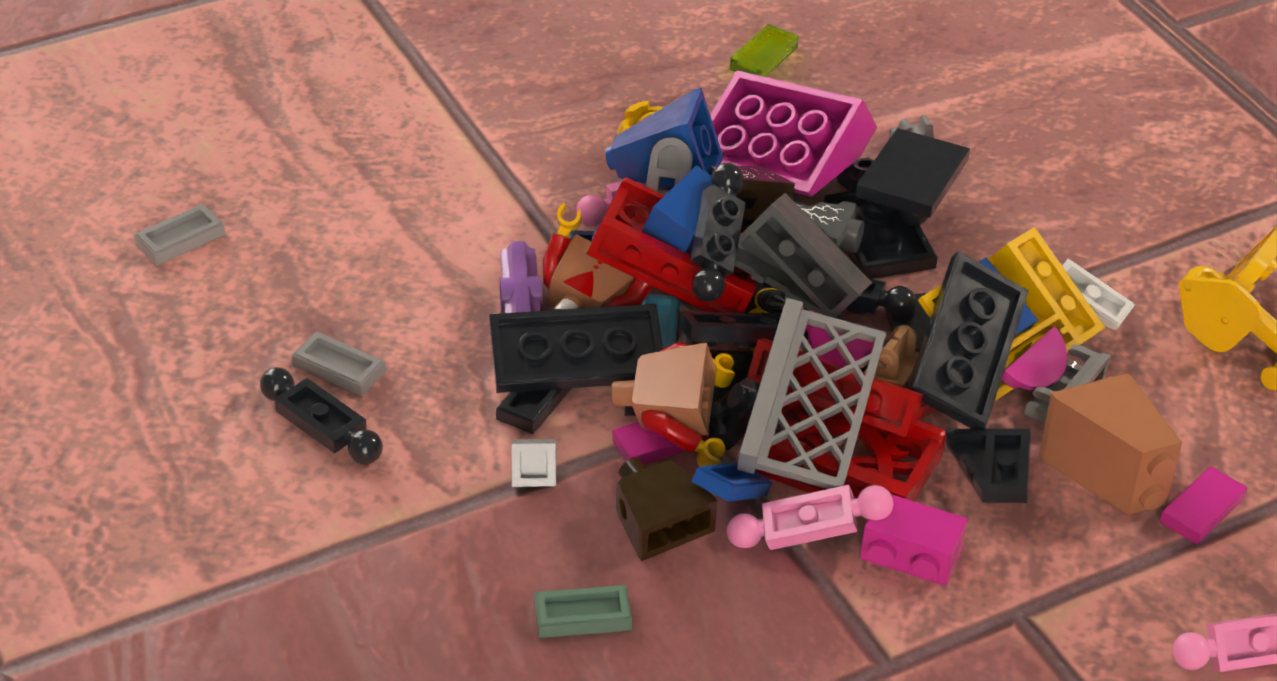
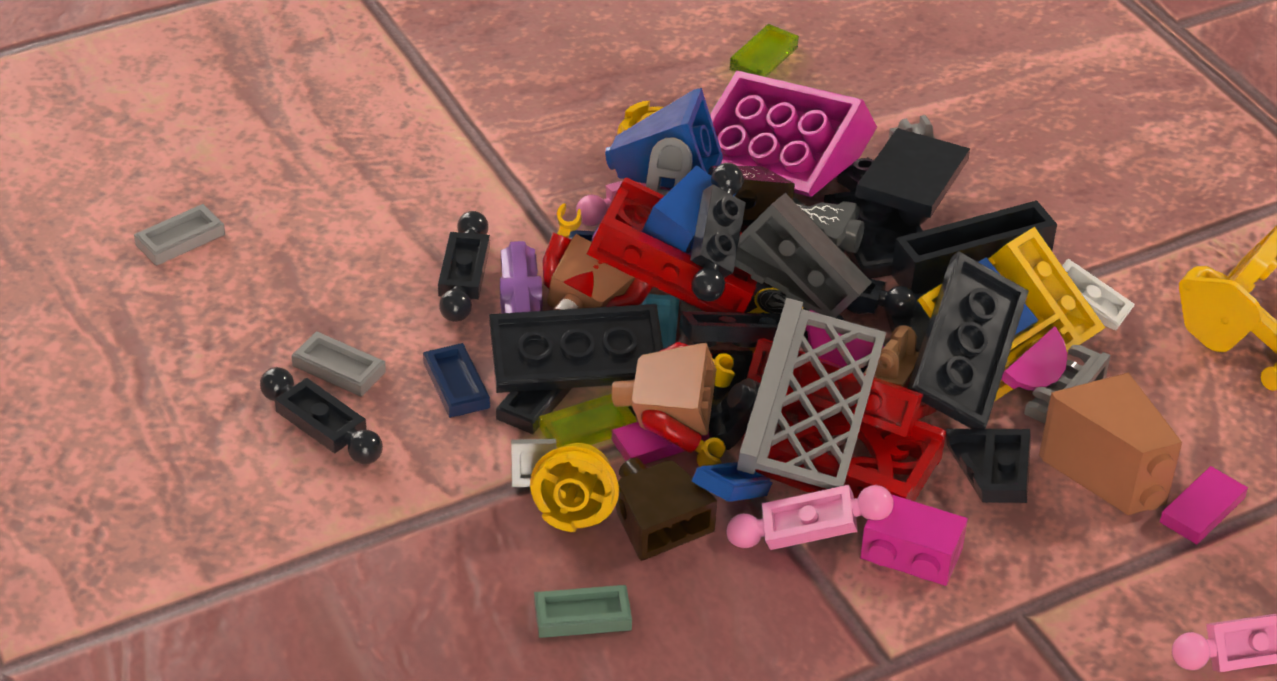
(456, 380): none -> dark blue tile
(463, 266): none -> black plate
(574, 487): none -> yellow cone
(585, 422): none -> clear neon green tile
(924, 256): none -> black brick

